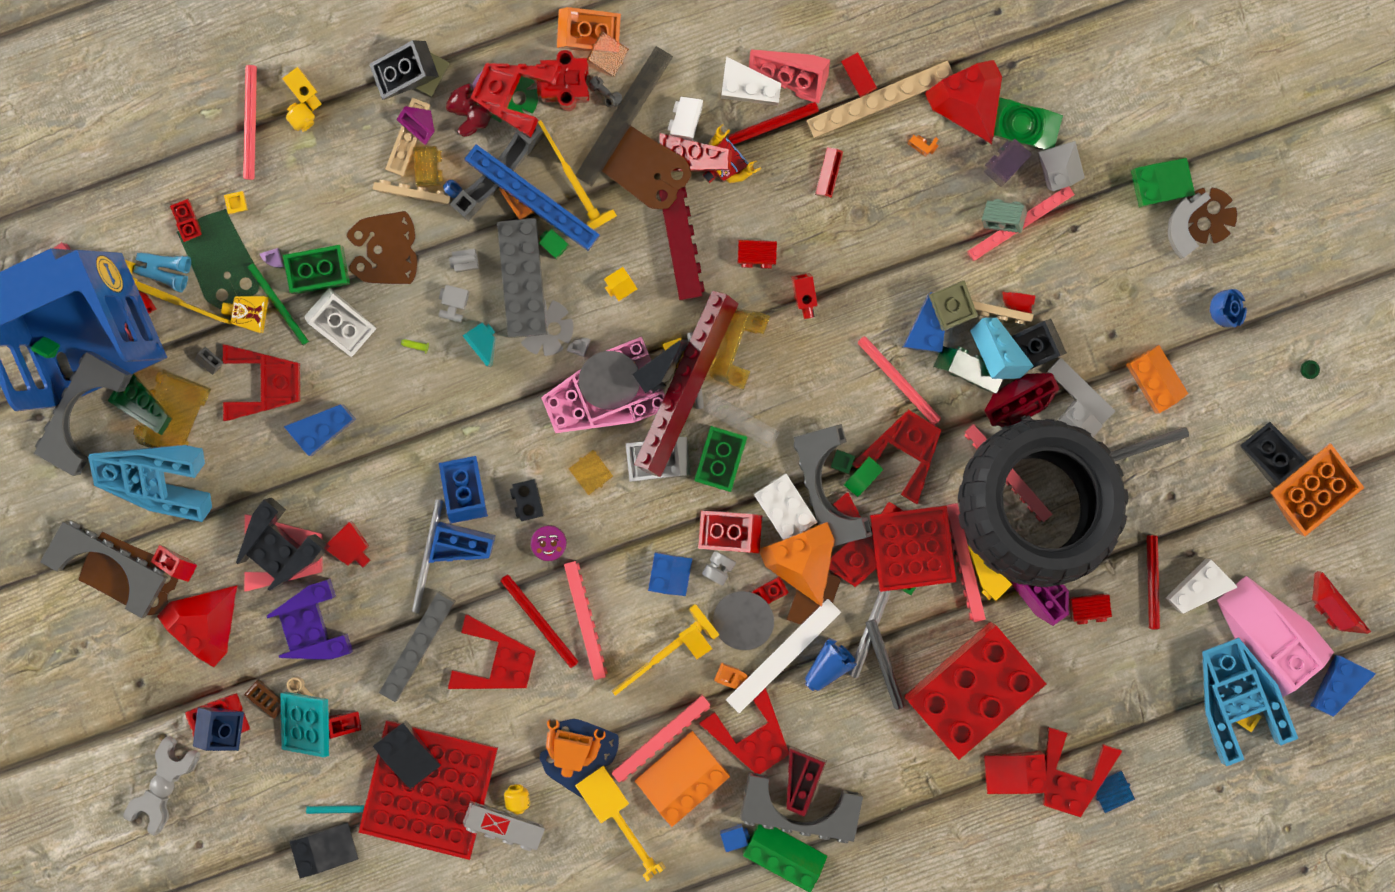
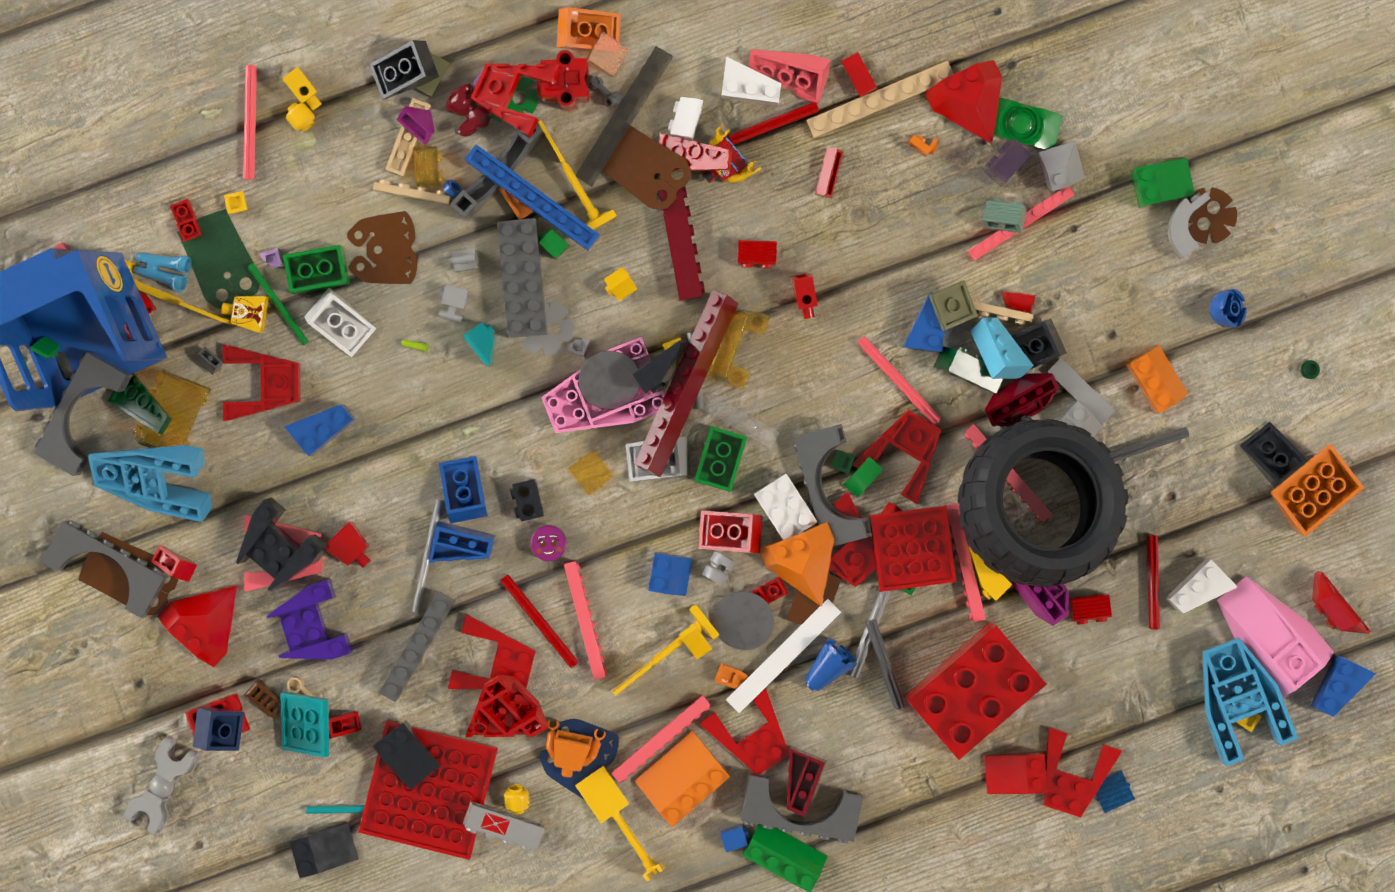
(506, 710): none -> red wedge

